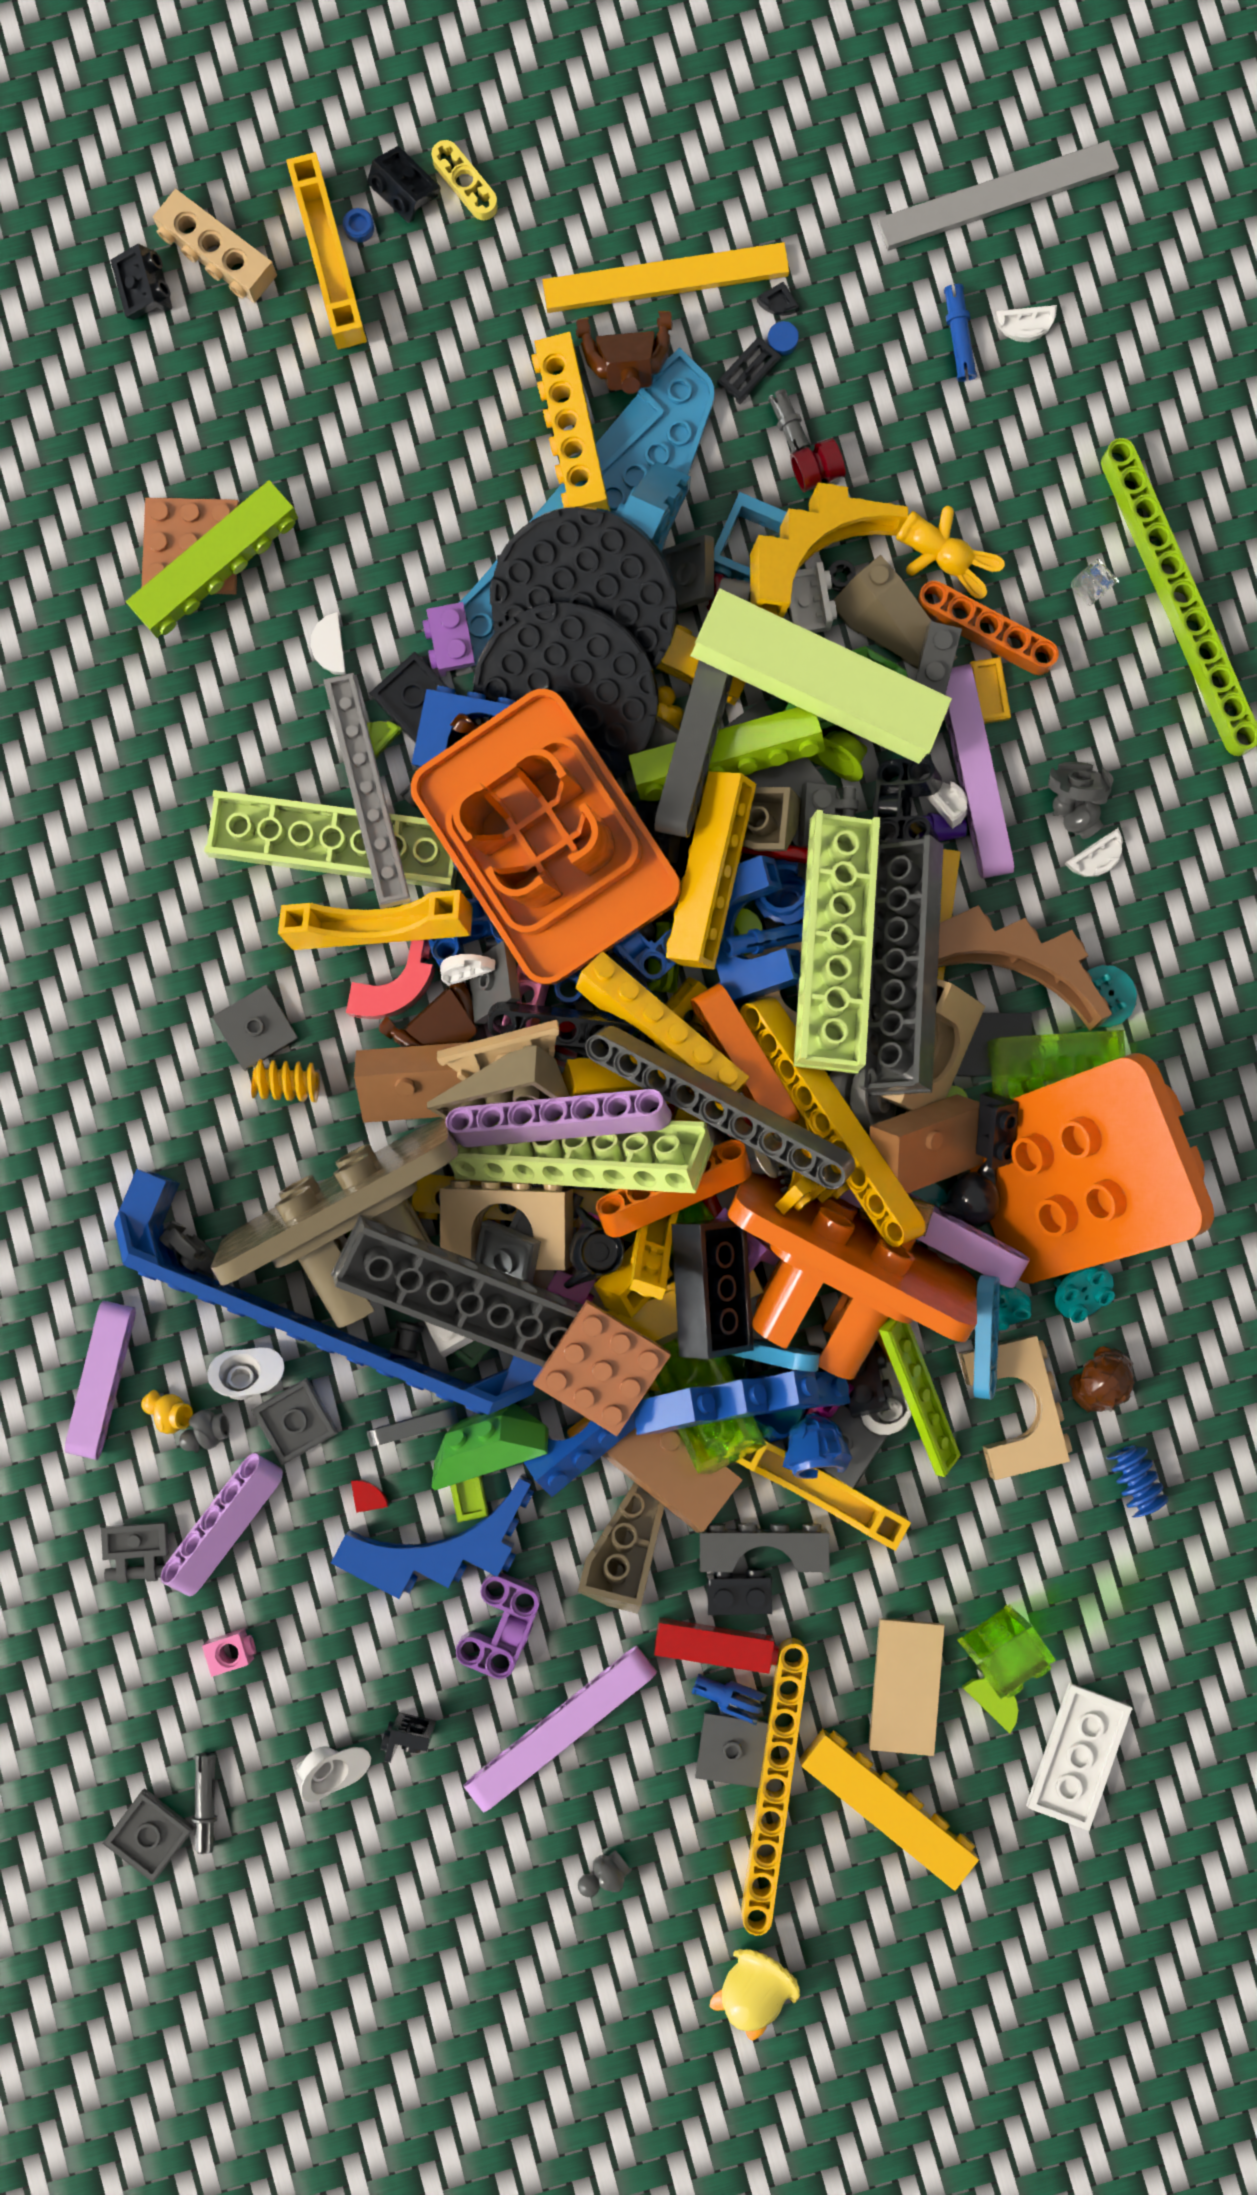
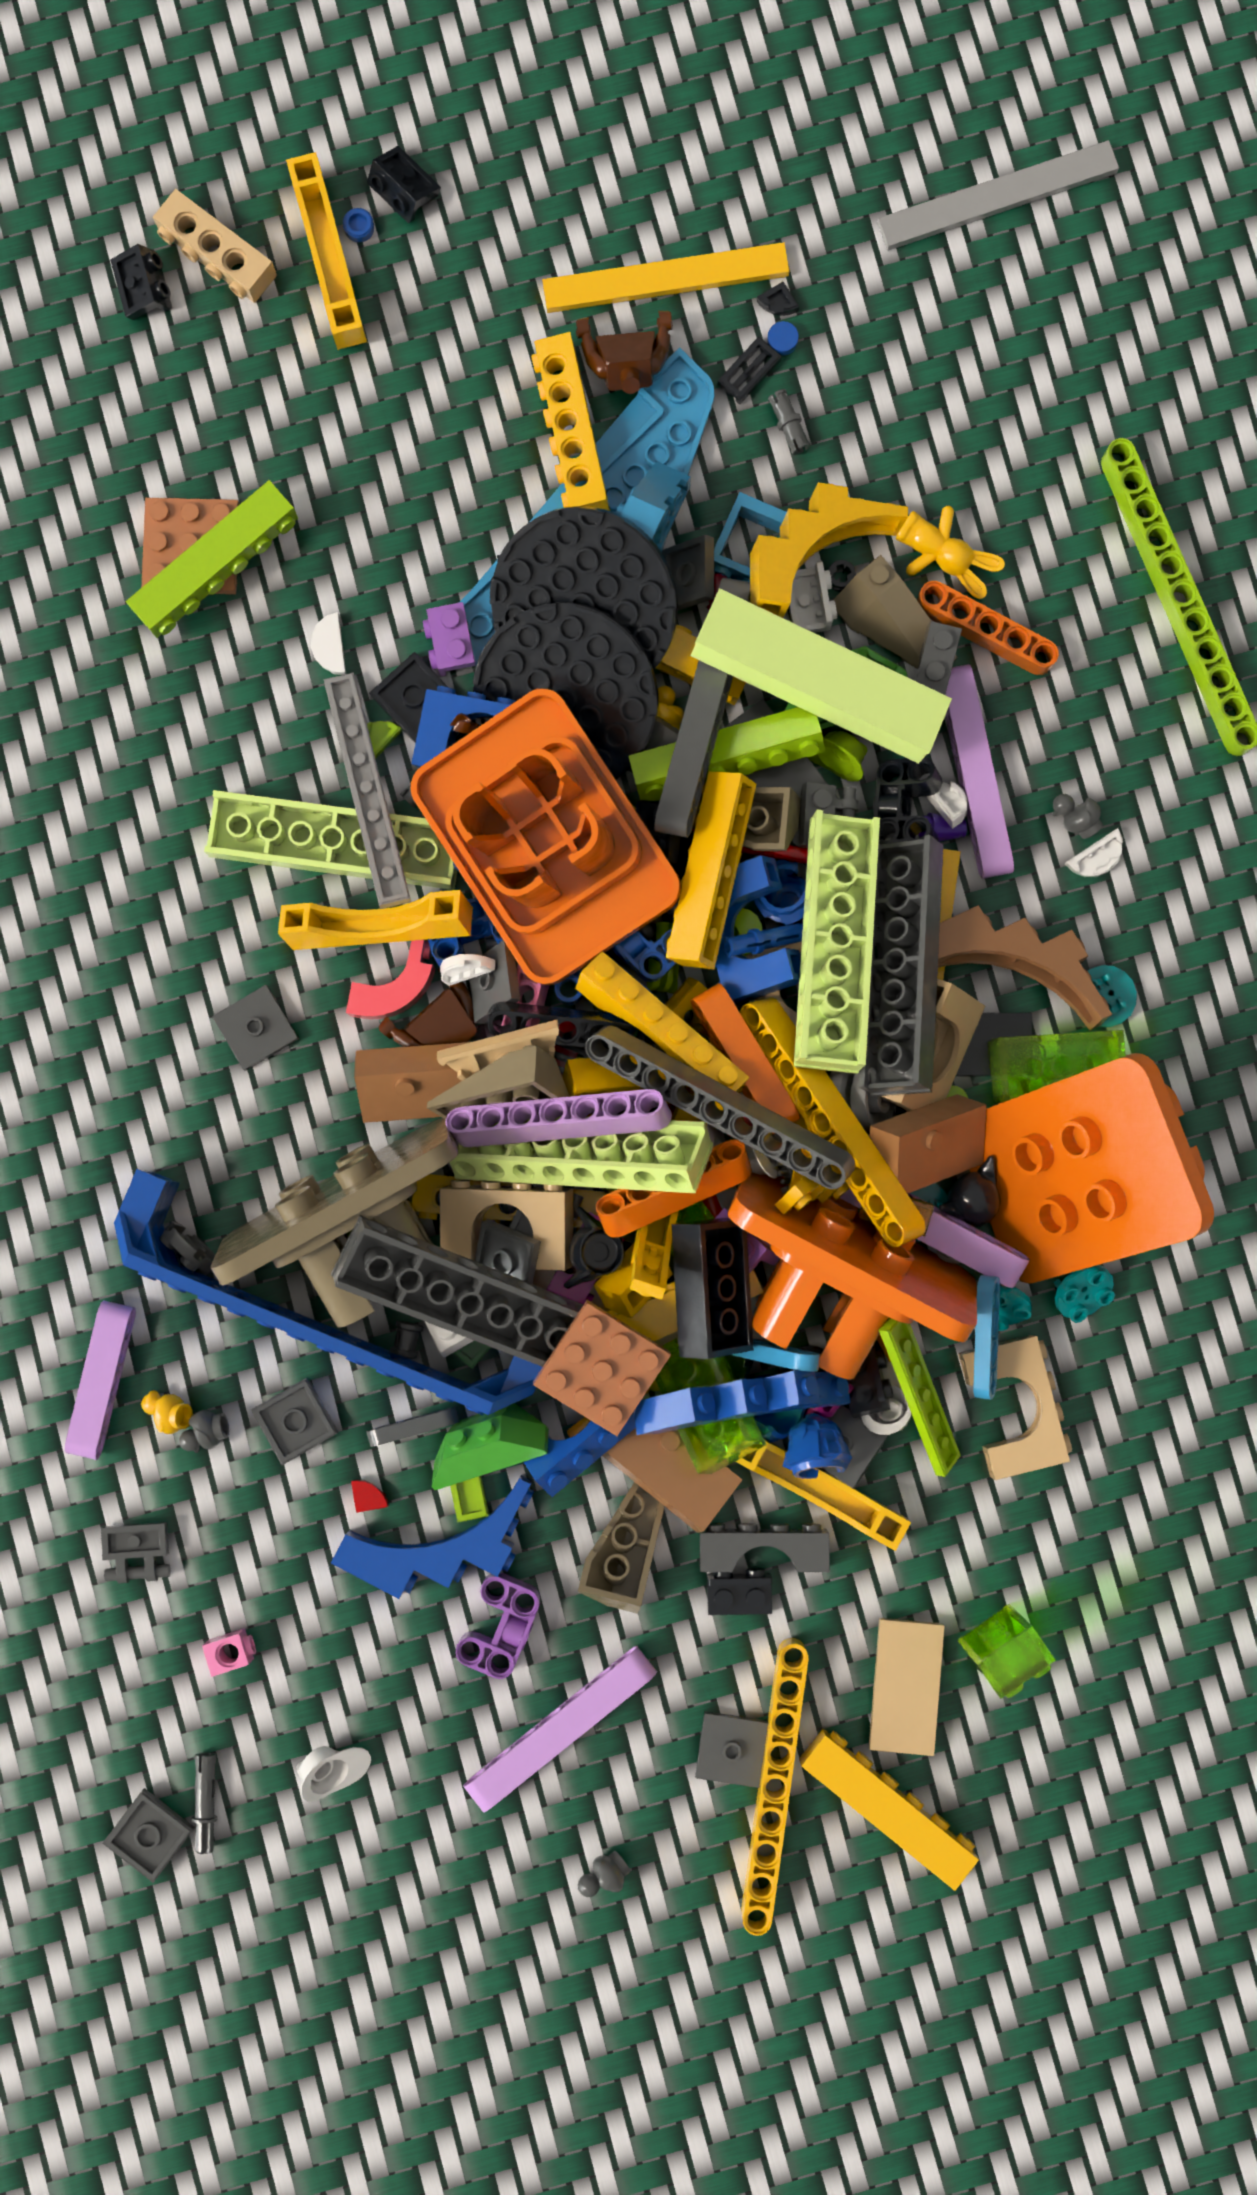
(221, 1524): lavender beam -> none
(245, 1372): white piece -> none
(285, 1081): yellow piece -> none
(408, 1731): black bracket -> none
(463, 166): light yellow beam -> none
(715, 1645): red brick -> none
(725, 1696): blue arm -> none
(755, 1992): light yellow hair -> none
(816, 465): dark red wheel -> none
(958, 321): blue pin -> none
(991, 689): yellow tile -> none
(996, 1129): black bracket -> none
(1002, 1710): lime tile -> none
(1026, 323): white tile -> none
(1078, 782): dark grey plate -> none
(1079, 1756): white plate -> none
(1093, 582): clear slope -> none
(1104, 1381): reddish brown helmet -> none
(1139, 1480): blue piece -> none

